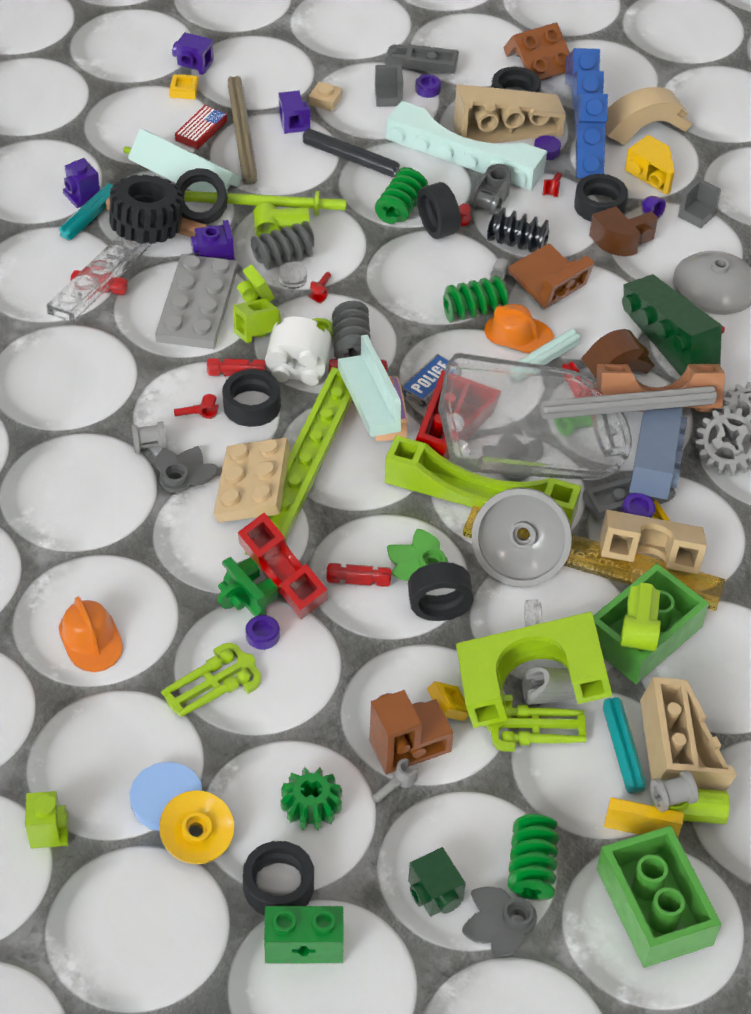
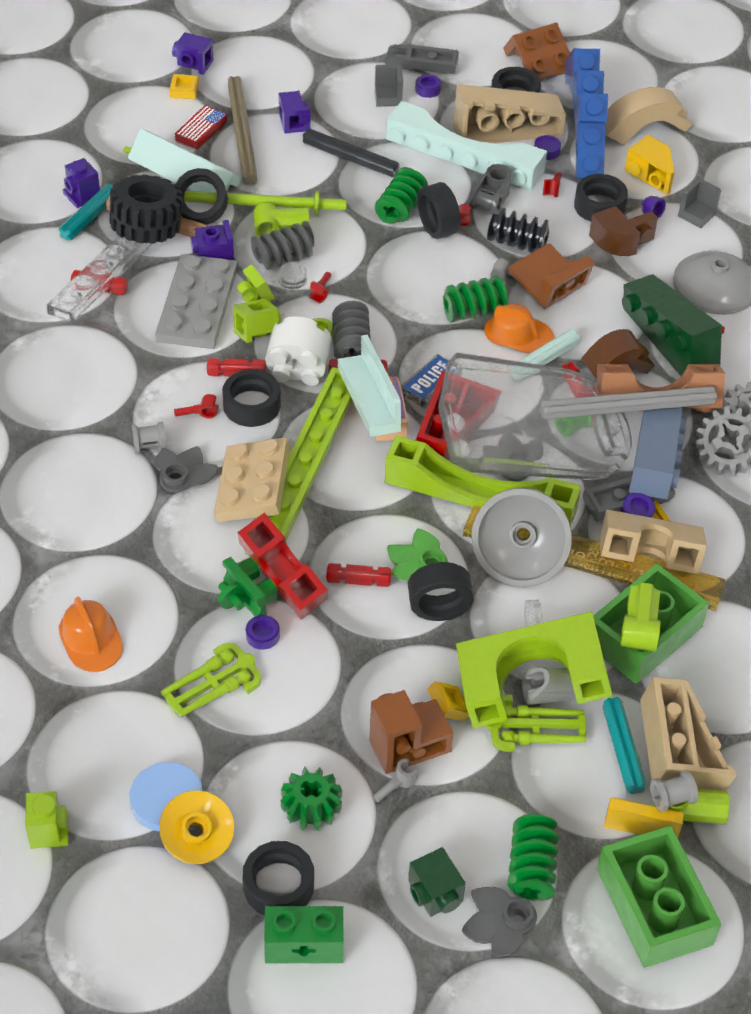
(325, 96): tan plate -> none

